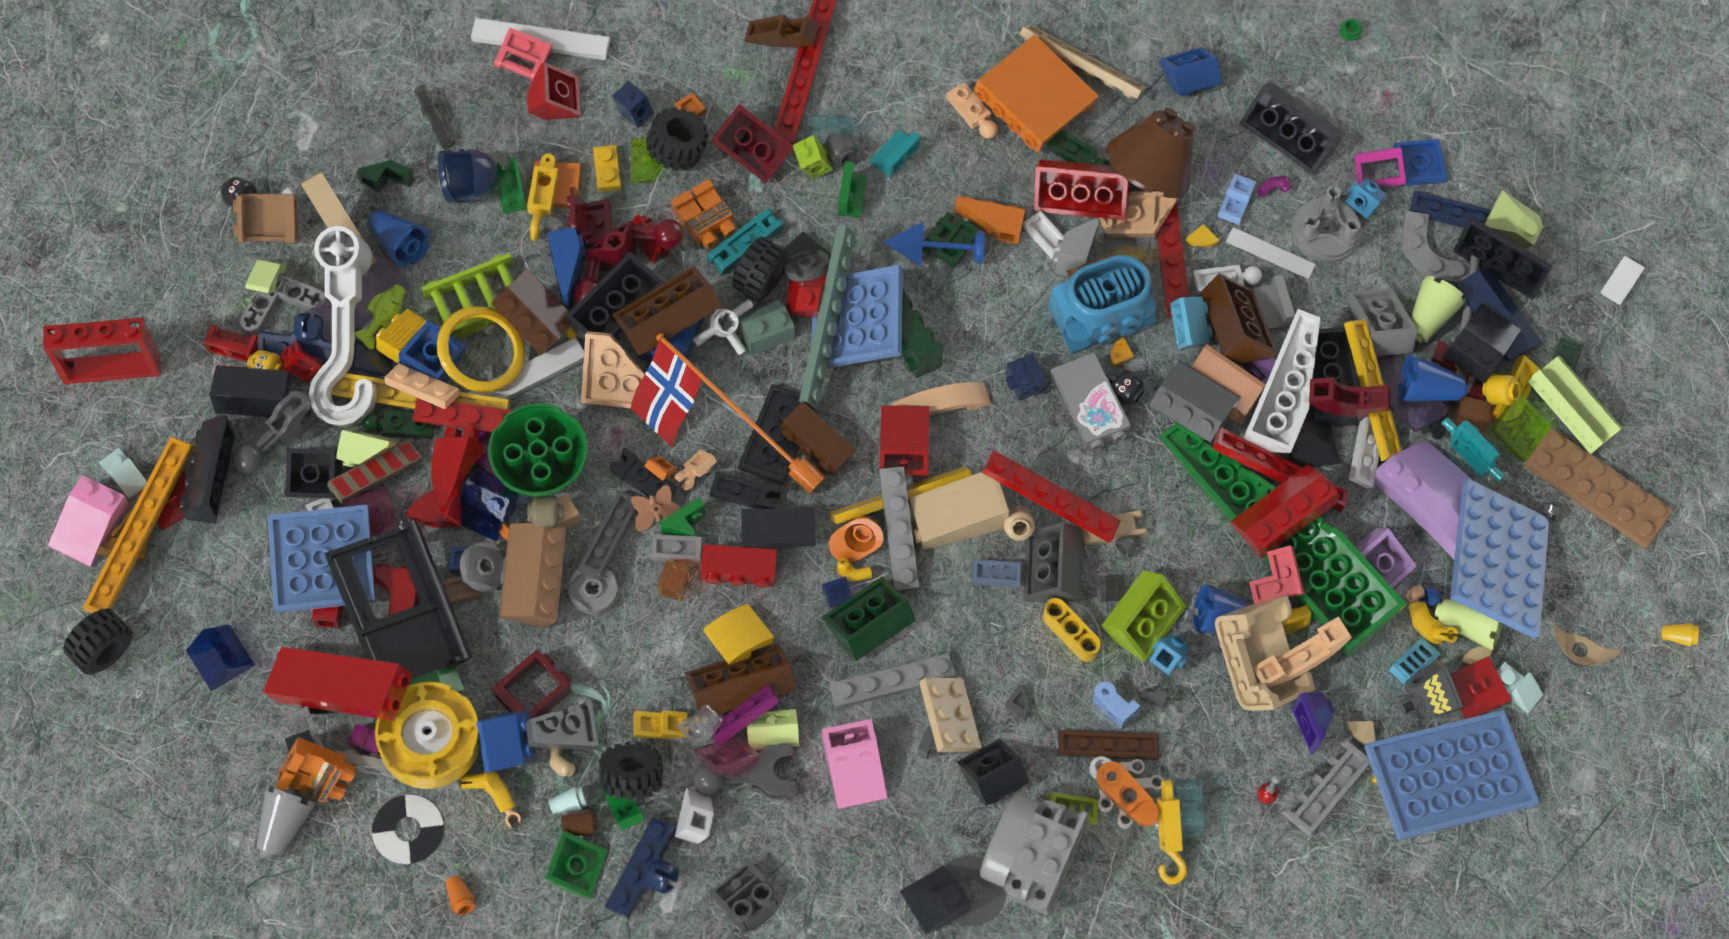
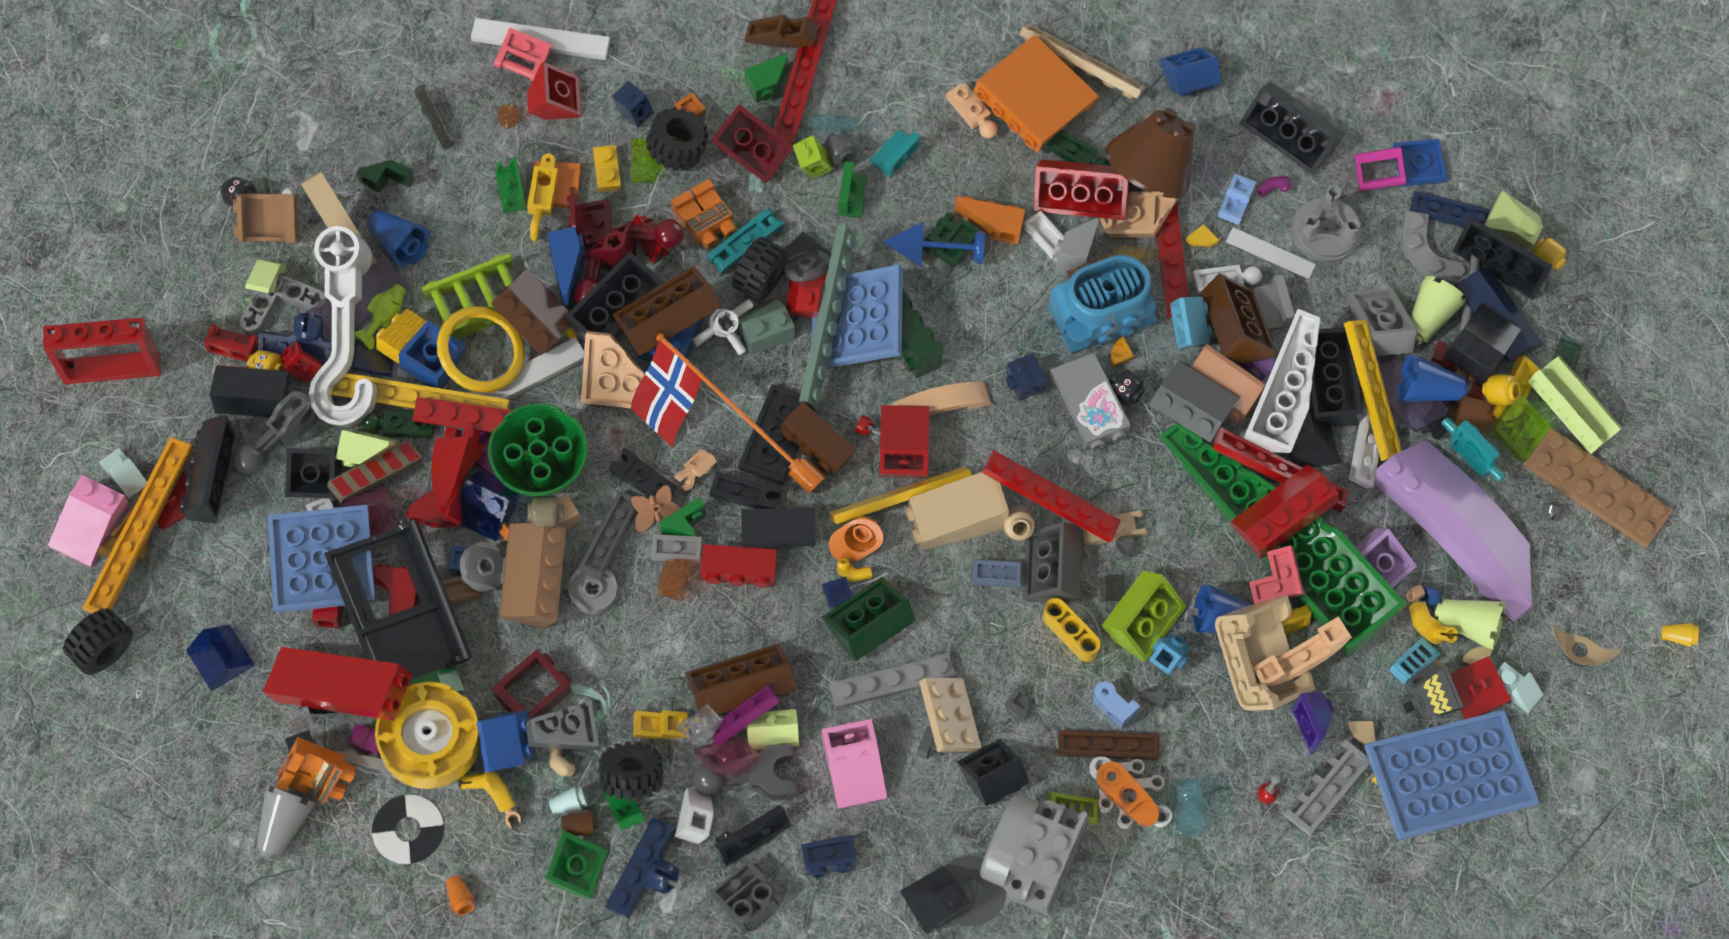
(422, 386): light nougat plate -> none
(470, 175): dark blue piece -> none
(505, 110): none -> clear orange bush
(661, 468): orange tile -> none
(738, 634): yellow slope -> none
(752, 835): none -> black hinge
(766, 78): none -> green slope
(829, 856): none -> dark blue bracket
(866, 426): none -> red hinge
(899, 528): light grey plate -> none
(1170, 832): yellow piece -> none
(1347, 400): dark red arch -> none
(1350, 30): green plate -> none
(1365, 197): dark azure brick -> none
(1500, 558): medium blue plate -> none
(1551, 252): none -> yellow head
(1622, 280): white tile -> none

